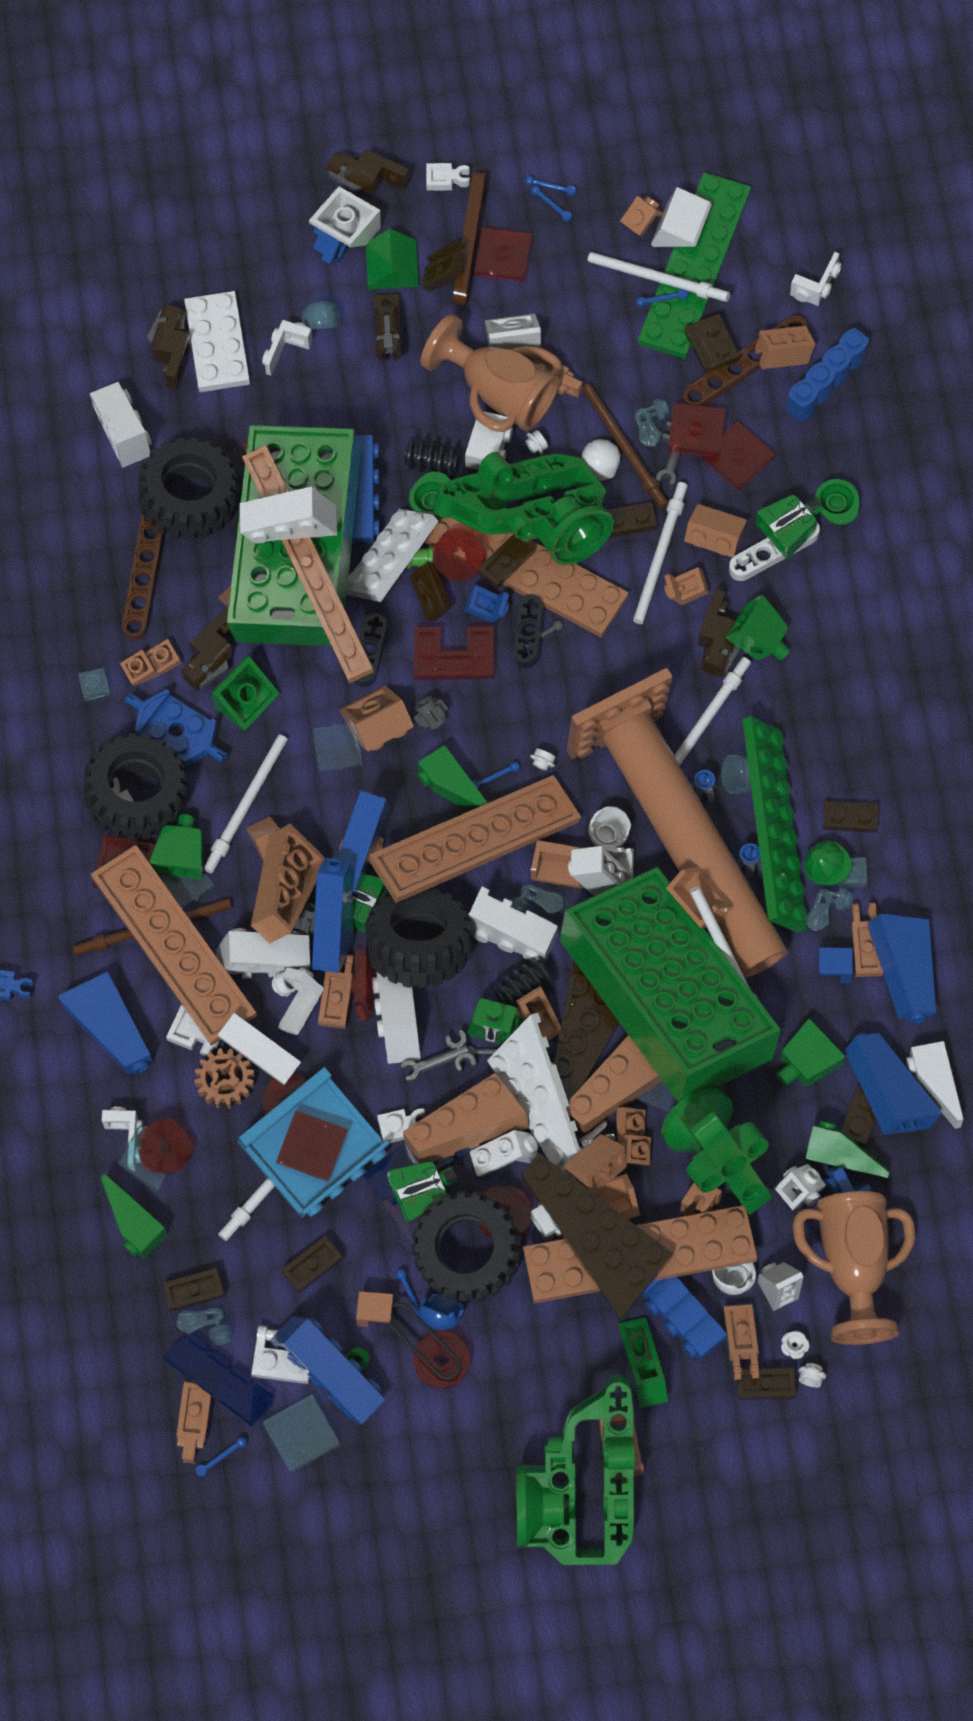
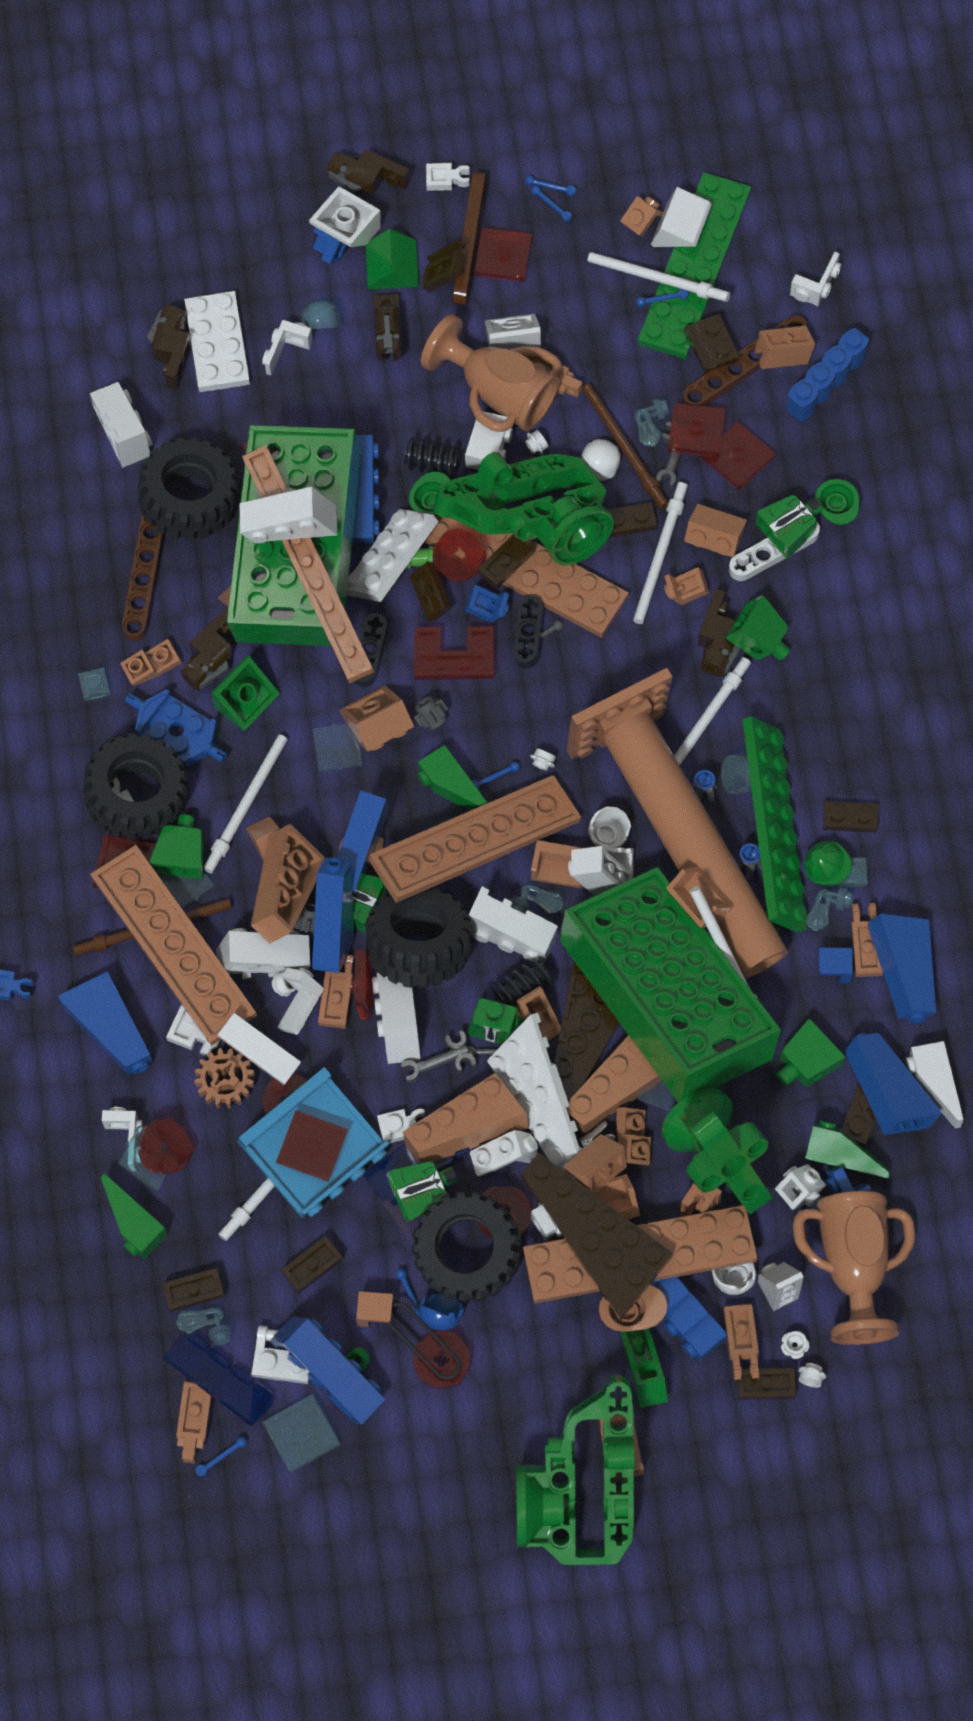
(644, 1314): none -> nougat piece

